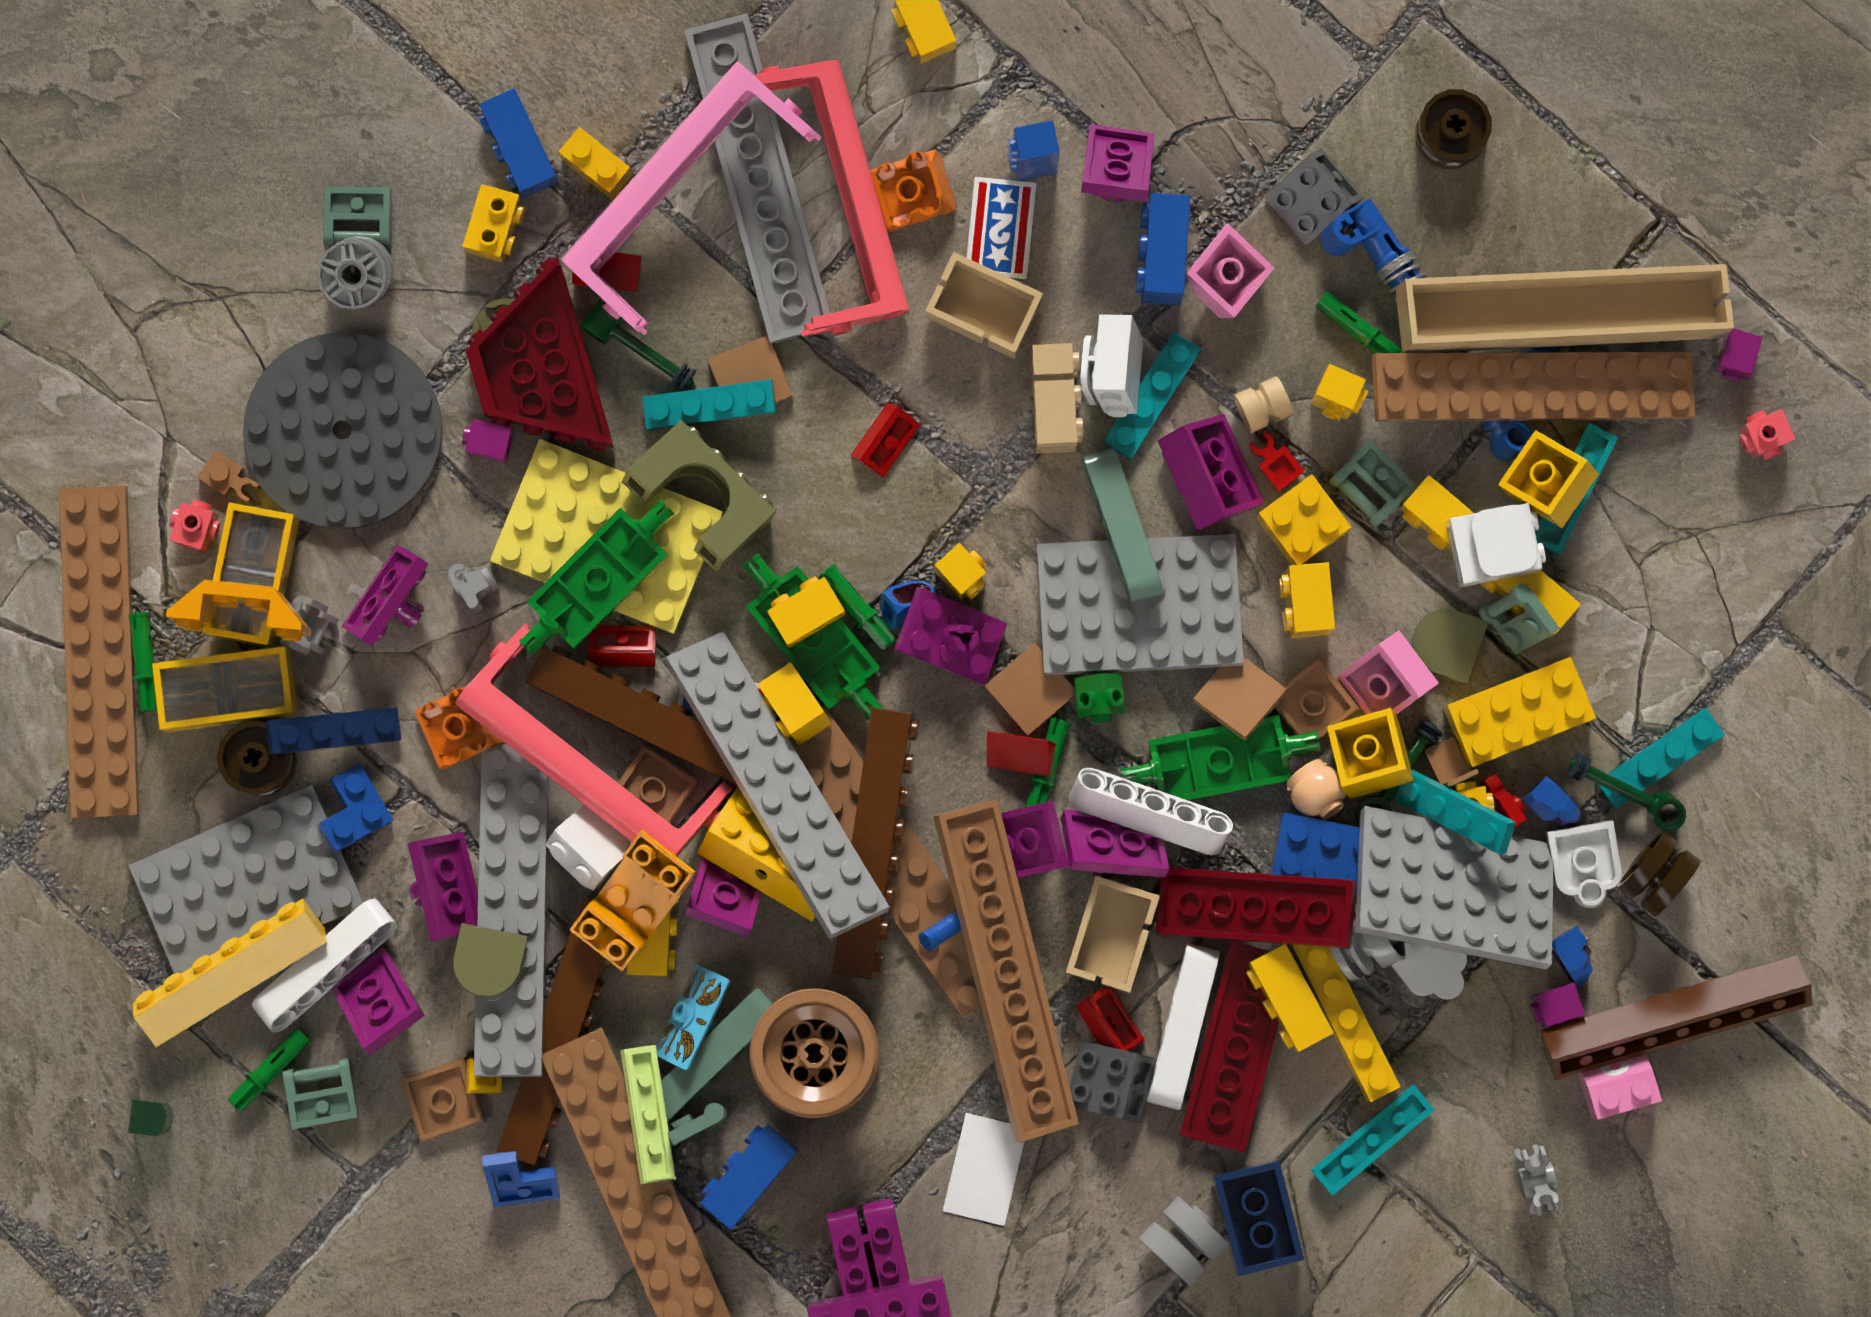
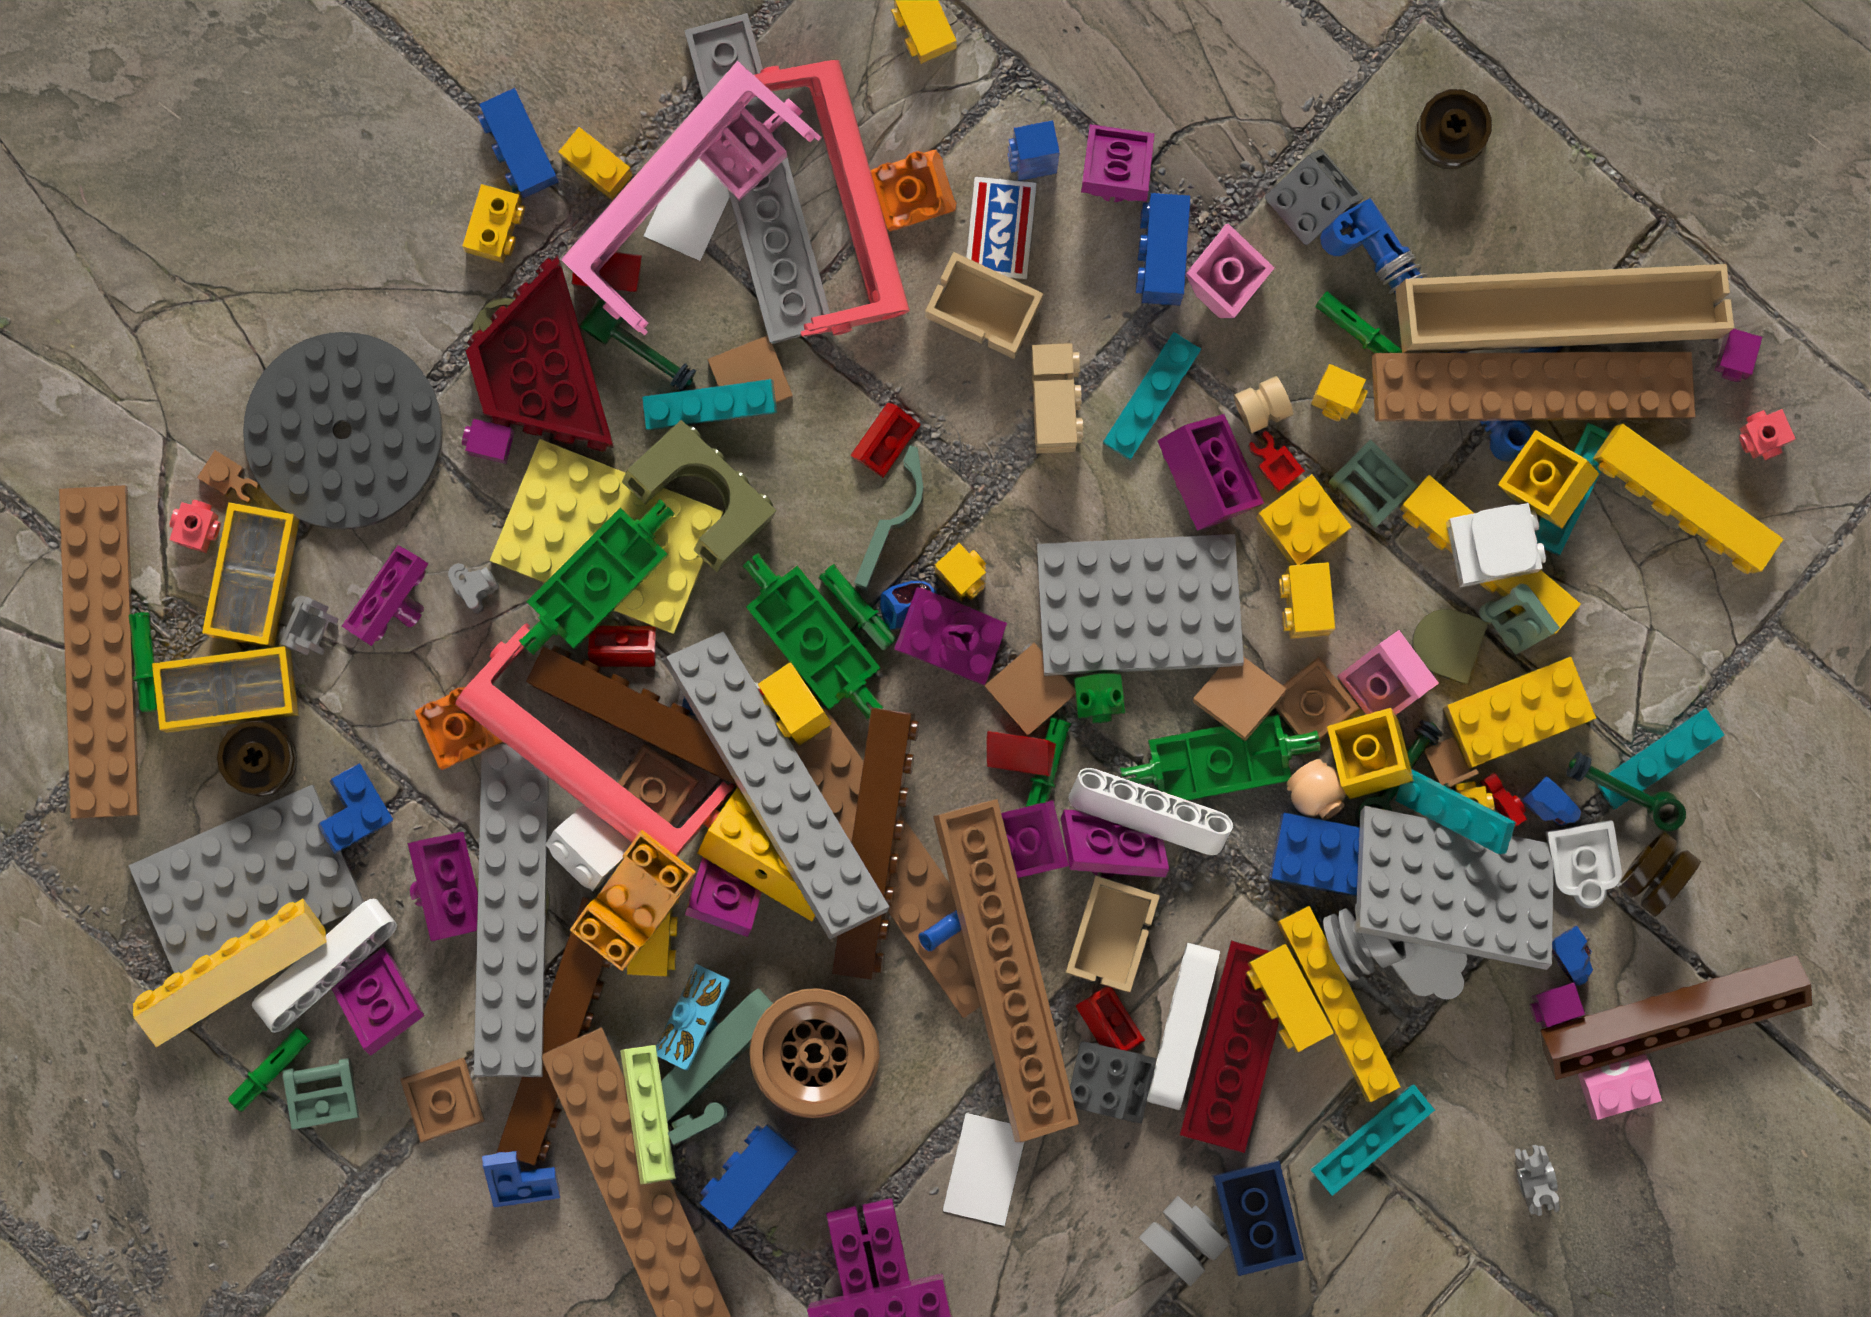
(150, 1117): clear green piece -> none
(197, 607): light orange slope -> none
(333, 731): dark blue plate -> none
(340, 285): light grey wheel -> none
(357, 205): sand green plate -> none
(481, 1085): yellow tile -> none
(488, 959): olive tile -> none
(689, 212): none -> white sticker
(745, 153): none -> bright pink plate
(805, 611): yellow brick -> none
(884, 527): none -> sand green piece
(1113, 365): white brick -> none
(1122, 525): sand green beam -> none
(1256, 907): dark red plate -> none
(1687, 499): none -> yellow brick

